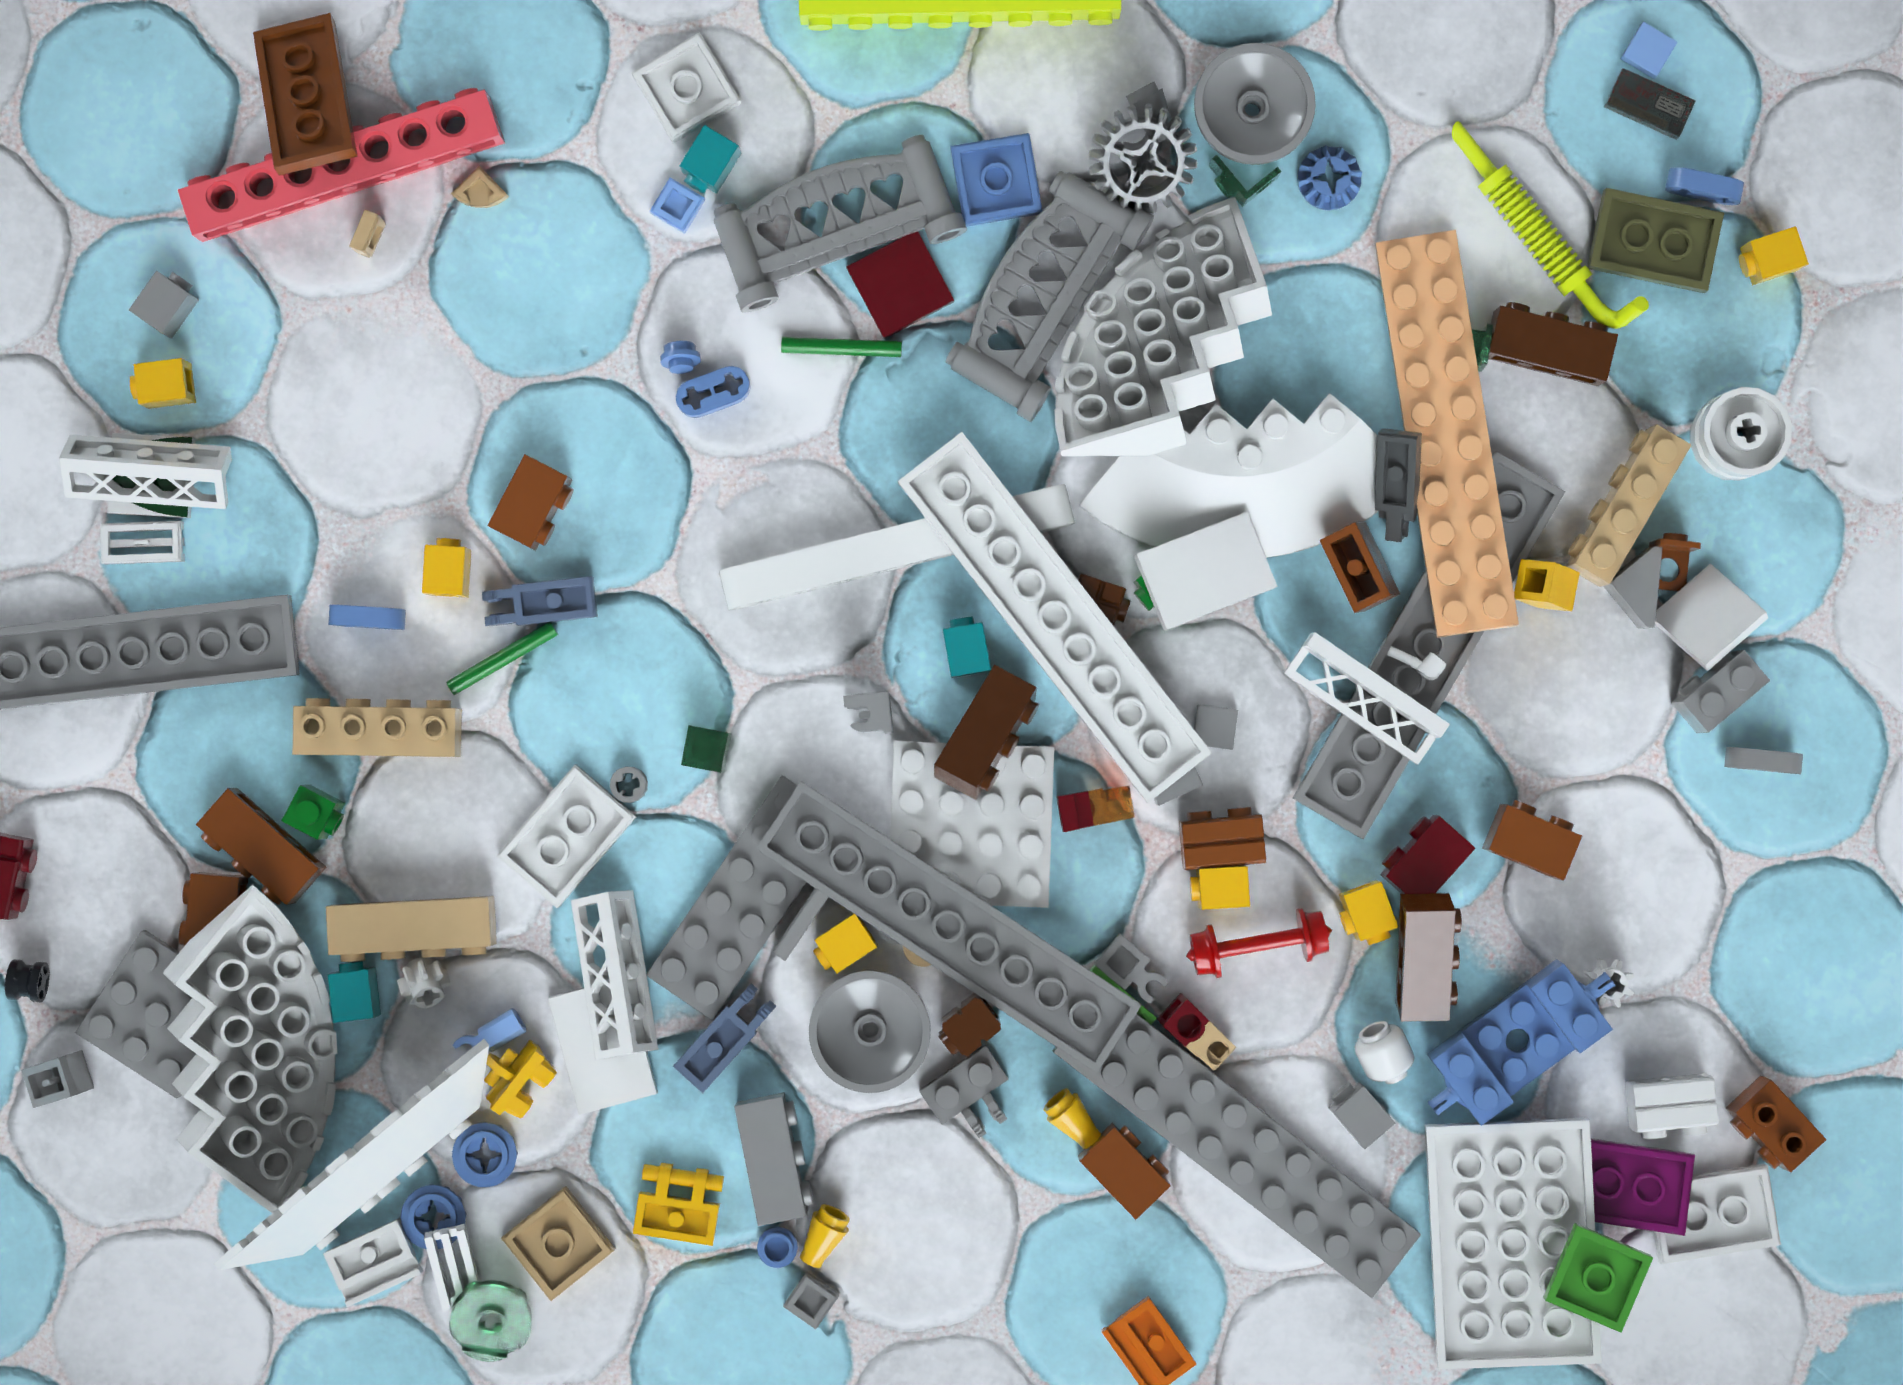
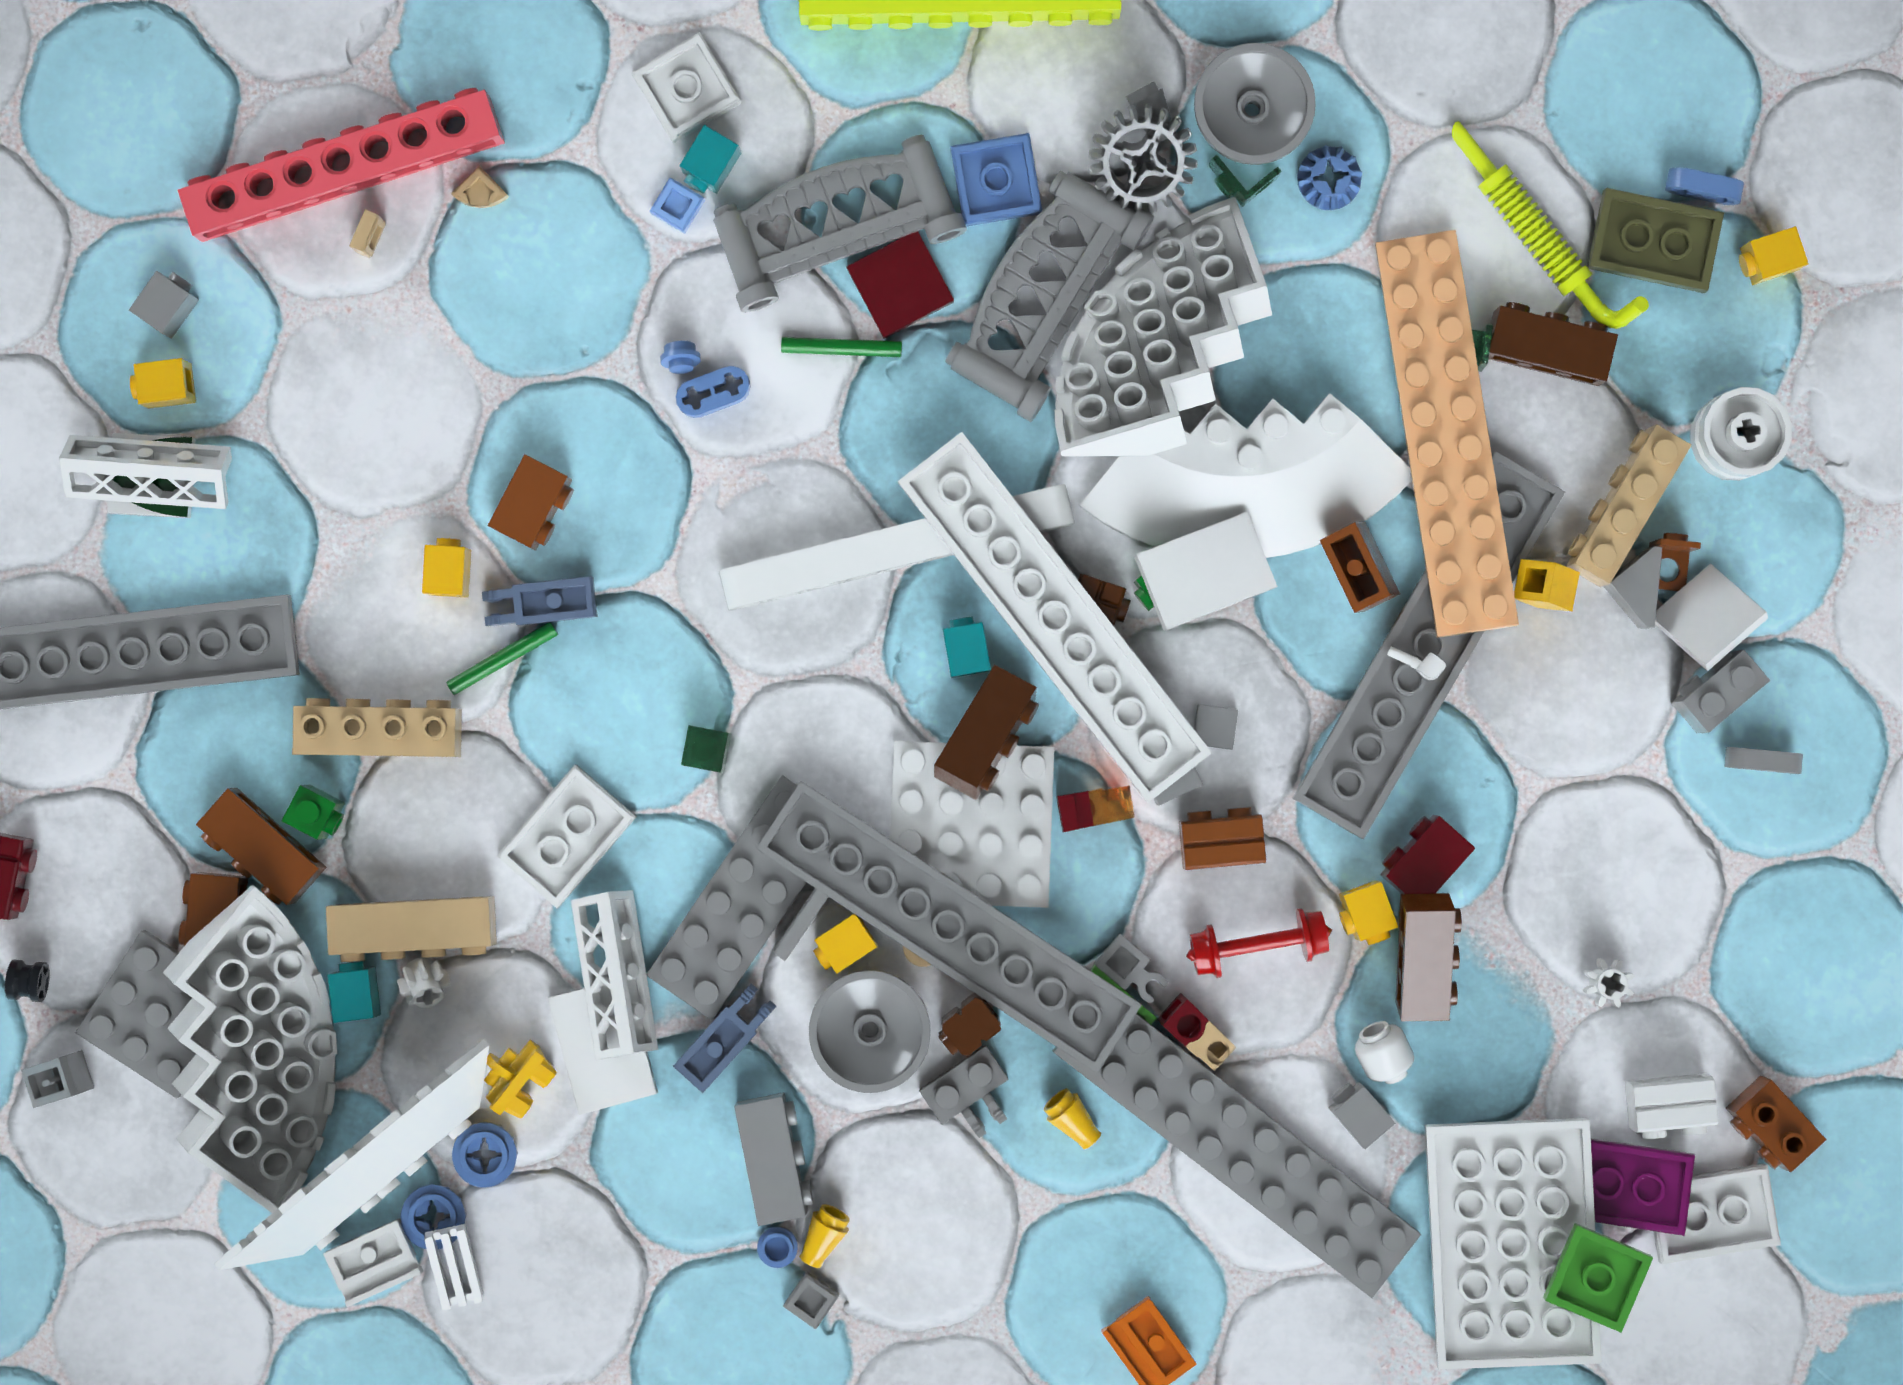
(176, 542): white tile -> none
(304, 94): dark orange plate -> none
(367, 617): medium blue beam -> none
(486, 1298): clear green plate -> none
(496, 1032): light blue bar -> none
(558, 1243): tan tile -> none
(619, 776): light grey bush -> none
(678, 1217): yellow plate -> none
(879, 711): light grey hinge -> none
(1125, 1170): dark orange brick -> none
(1221, 887): yellow brick -> none
(1374, 685): white fence -> none
(1397, 480): dark grey hinge -> none
(1532, 840): dark orange brick -> none
(1552, 1011): medium blue brick -> none
(1648, 50): light blue tile -> none
(1649, 103): clear smoke tile -> none

